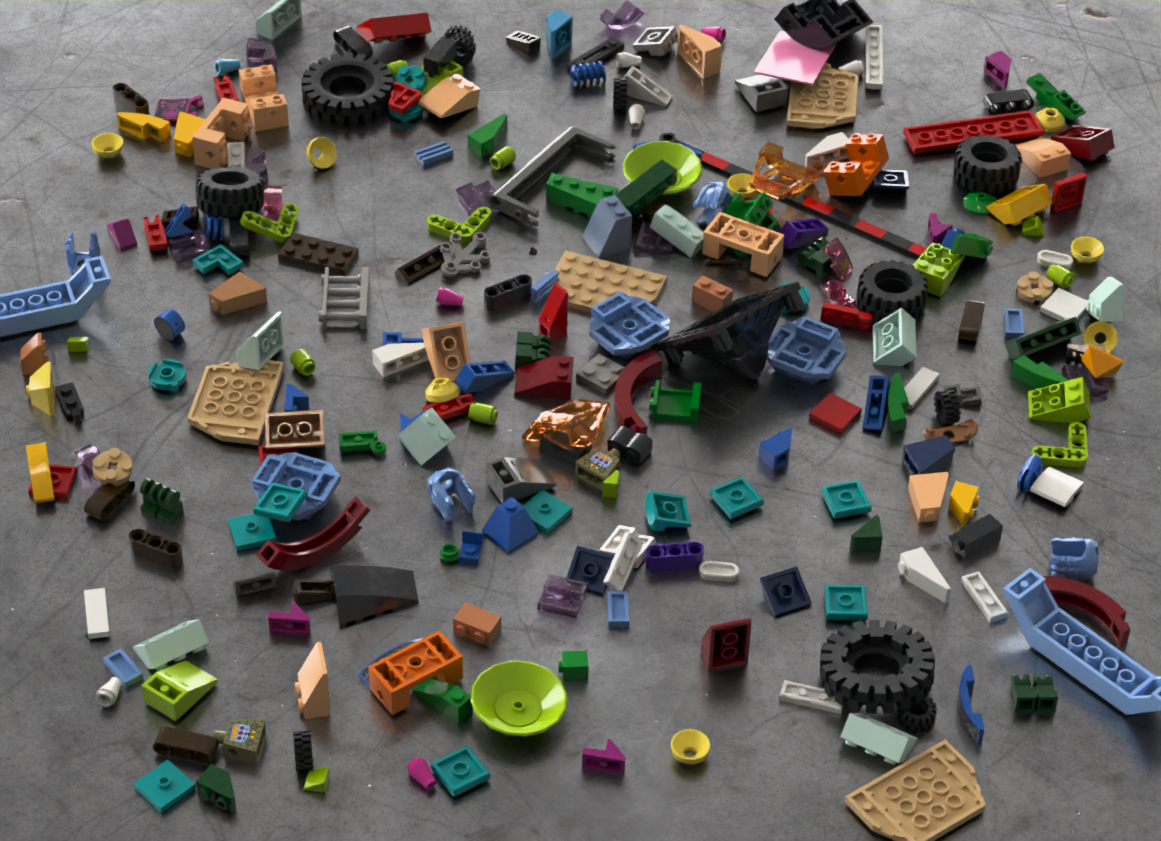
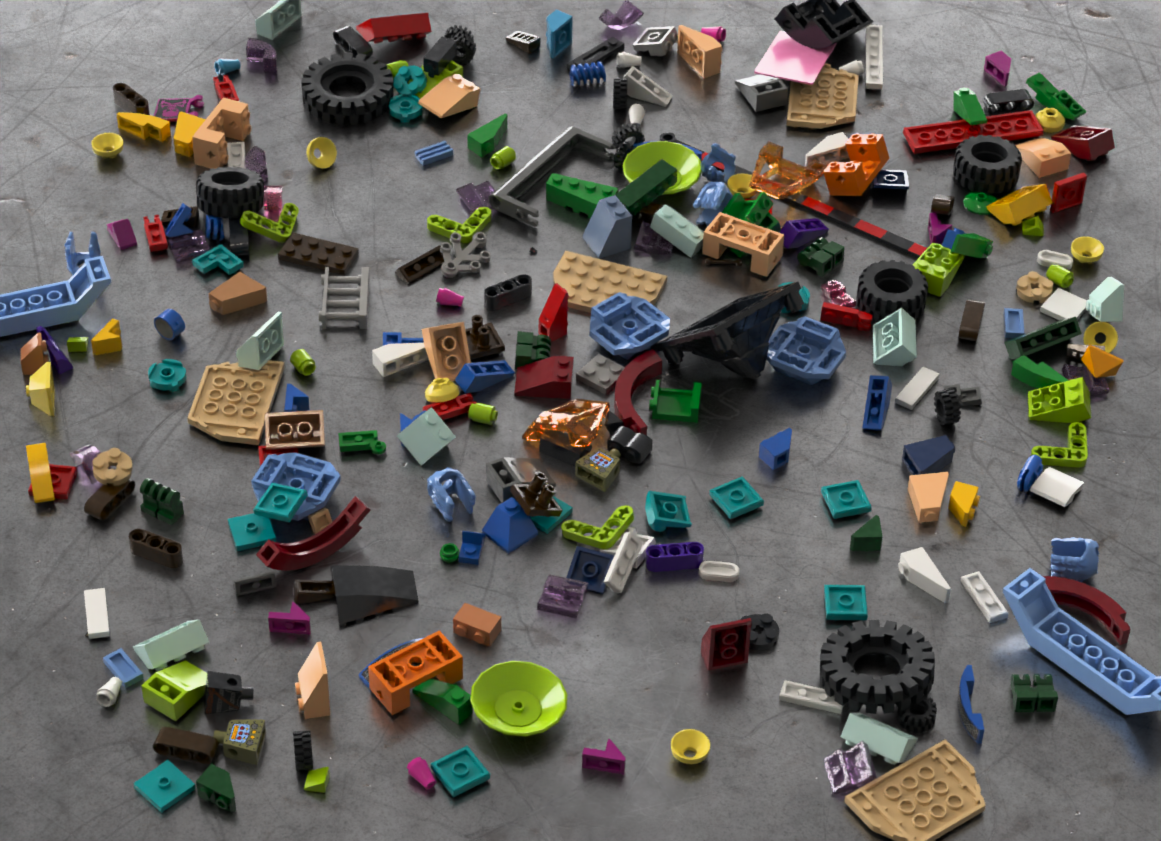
(56, 356): none -> dark purple slope
(70, 401): black hinge -> none
(108, 339): none -> yellow slope
(224, 692): none -> black torso
(260, 93): light nougat plate -> none
(319, 520): none -> tan tile
(403, 98): red wing -> none
(483, 339): none -> dark brown plate
(537, 498): none -> dark brown plate
(544, 286): medium blue tile -> none
(574, 665): green brick -> none
(611, 485): lime slope -> none
(612, 422): none -> black slope
(618, 608): medium blue tile -> none
(621, 154): none -> black gear
(621, 517): none -> lime beam
(626, 132): none -> black tyre
(711, 294): nougat brick -> none
(718, 155): none -> medium blue piece
(769, 630): none -> black plate
(785, 591): dark blue slope -> none
(835, 413): red tile -> none
(841, 260): clear pink slope -> none
(850, 768): none -> clear purple slope
(897, 404): green slope -> none
(942, 204): none -> dark brown beam
(961, 432): medium nougat piece -> none
(968, 106): none -> green slope
(976, 536): black brick -> none

